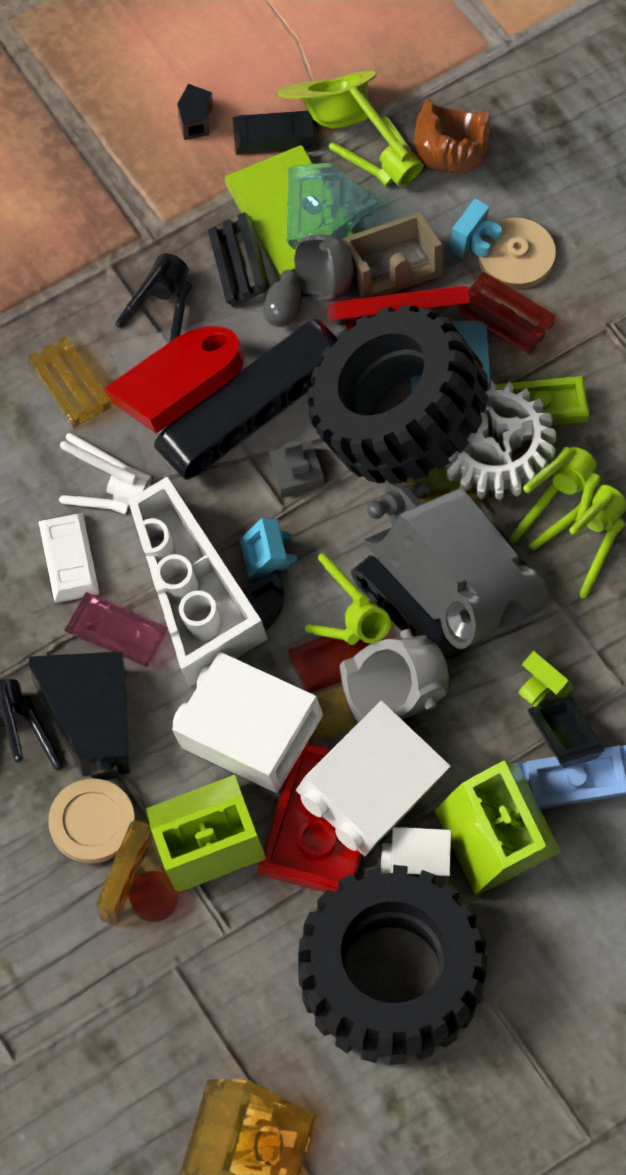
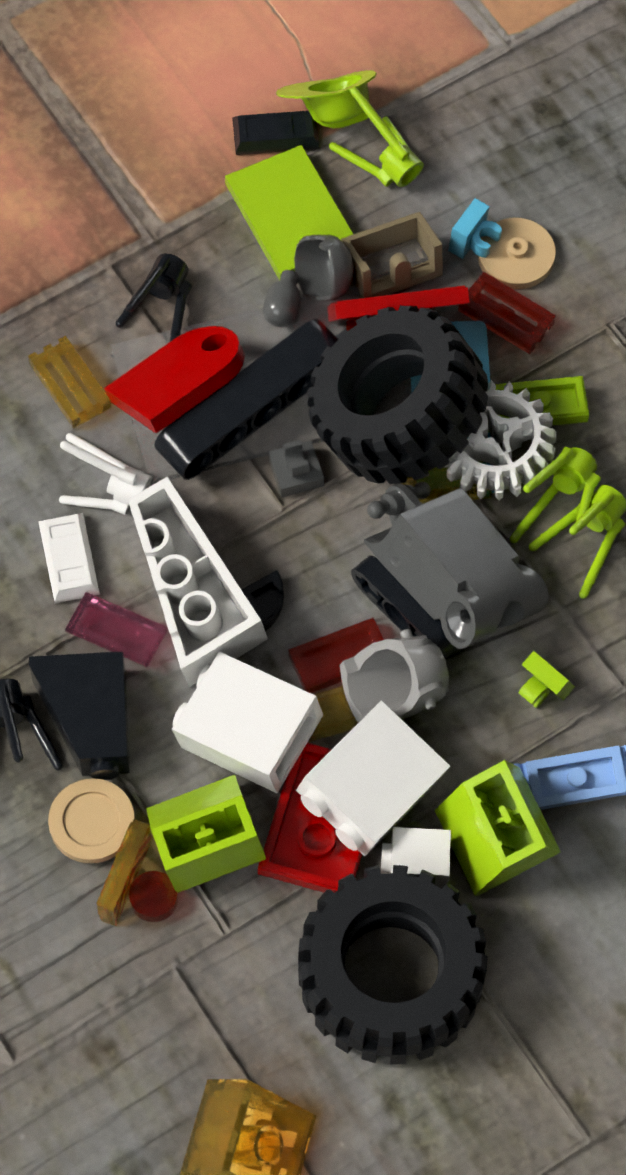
(194, 111): black piece -> none
(229, 231): black tile -> none
(265, 550): medium azure tile -> none
(324, 202): clear light blue slope -> none
(362, 618): lime plant -> none
(452, 138): dark orange hair -> none
(566, 732): black tile -> none

